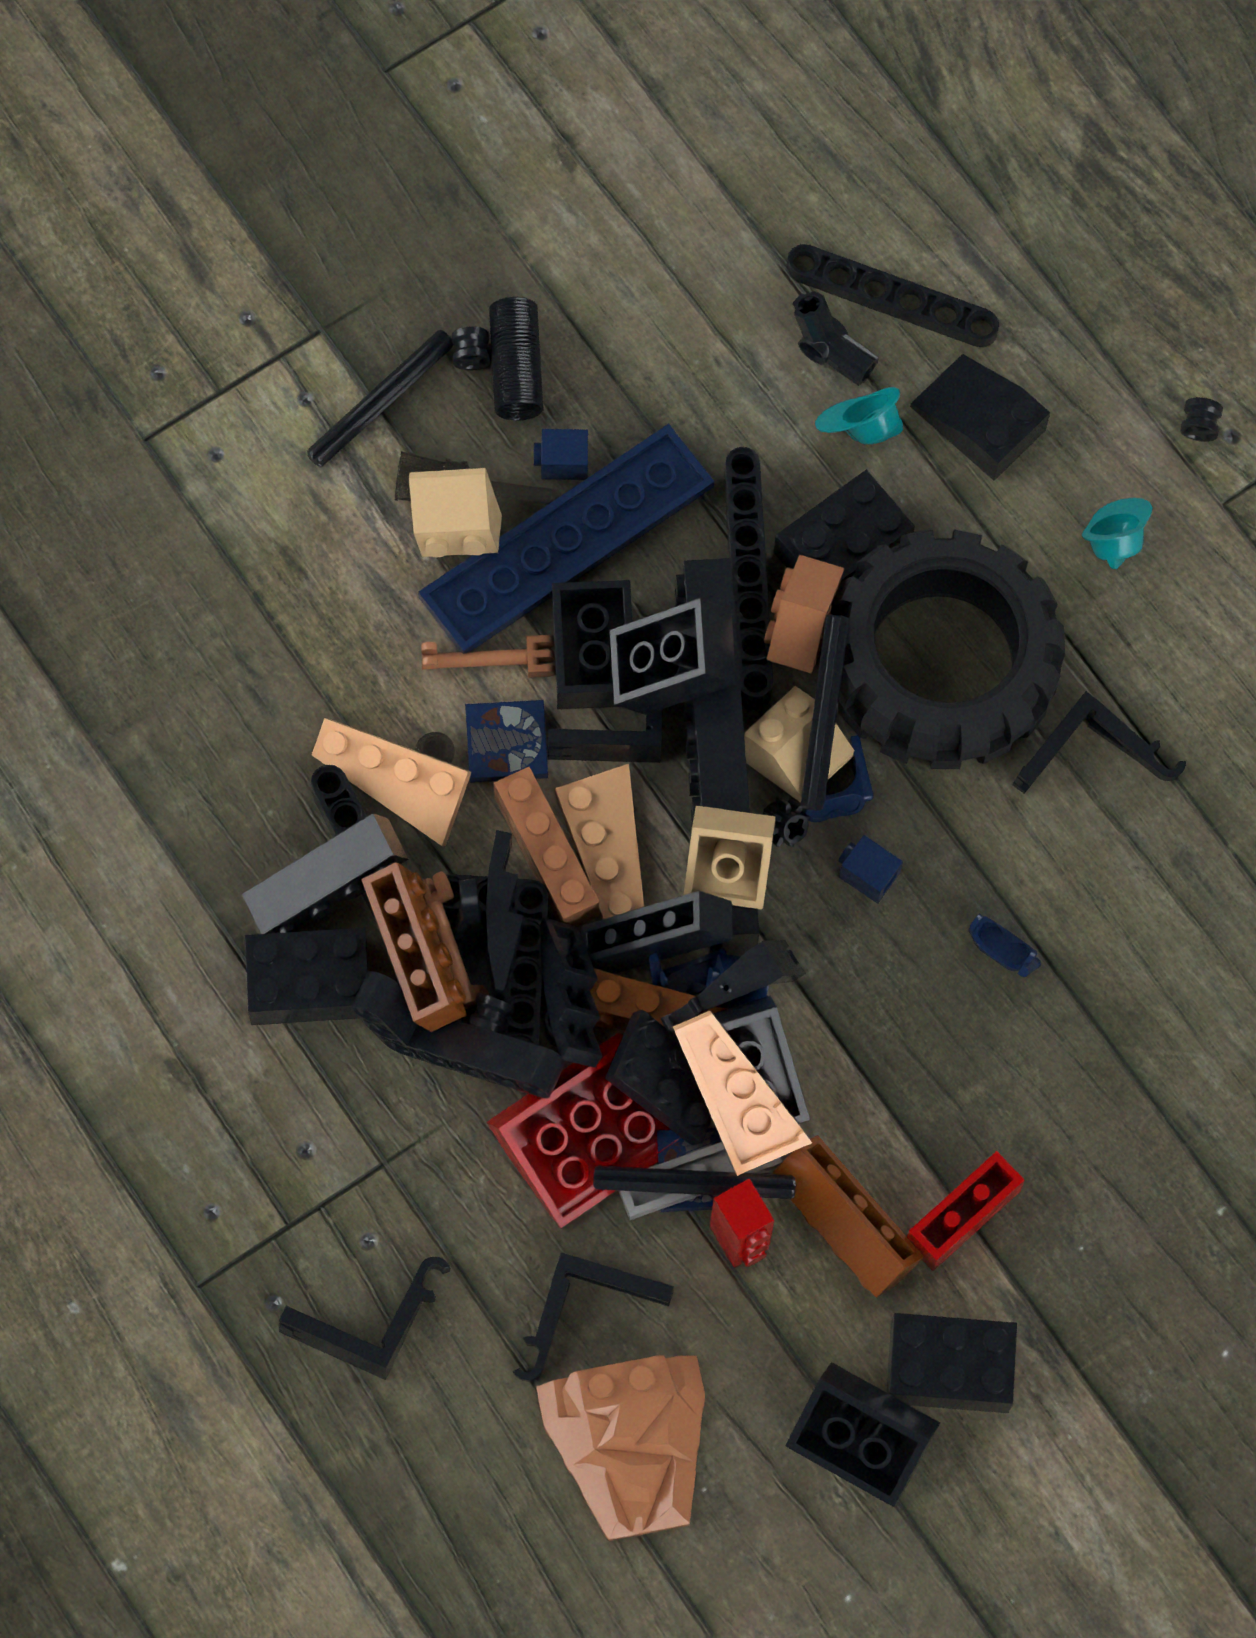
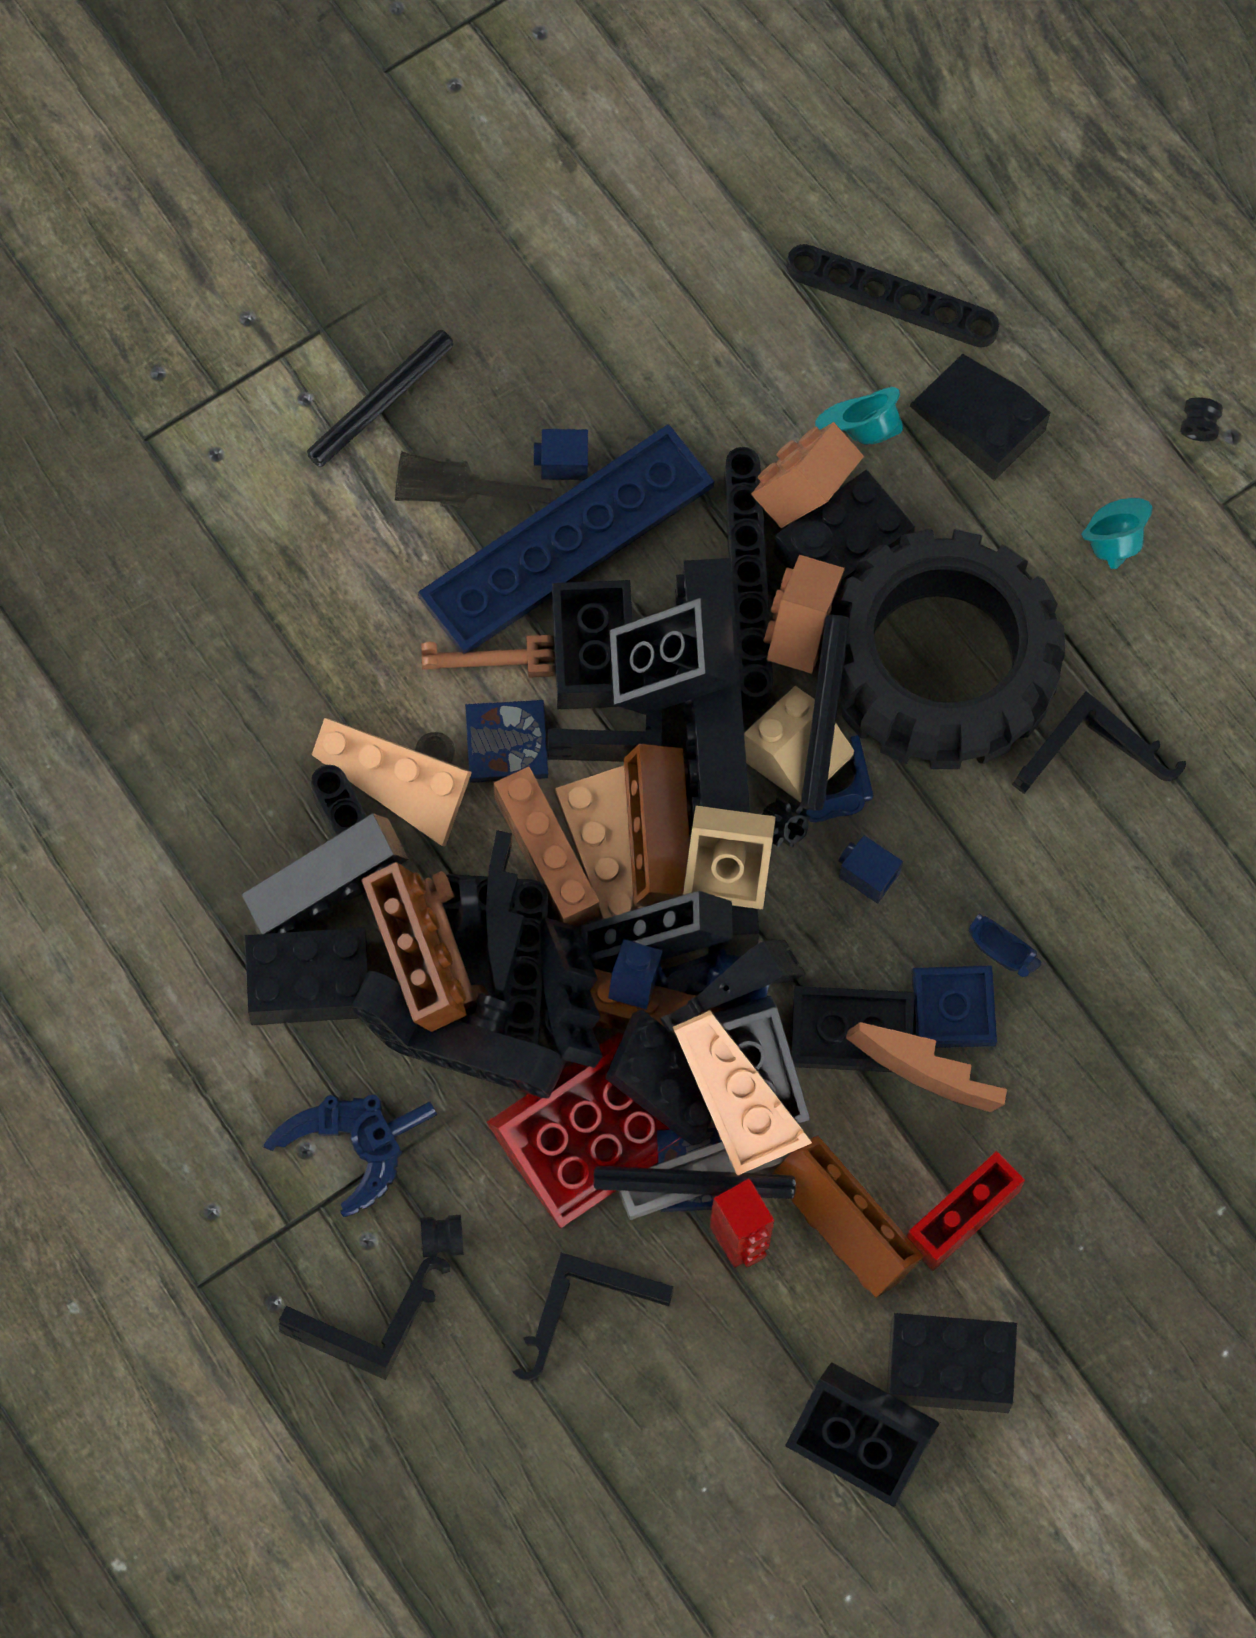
(370, 1136): none -> dark blue bar
(441, 1236): none -> black wheel
(454, 512): tan slope -> none
(471, 348): black wheel -> none
(516, 359): black piece -> none
(630, 1440): nougat wedge -> none
(635, 974): none -> dark blue brick
(657, 822): none -> dark orange brick
(806, 474): none -> nougat brick
(827, 1014): none -> black plate
(828, 340): black piece -> none
(915, 1061): none -> nougat slope
(955, 1005): none -> dark blue tile

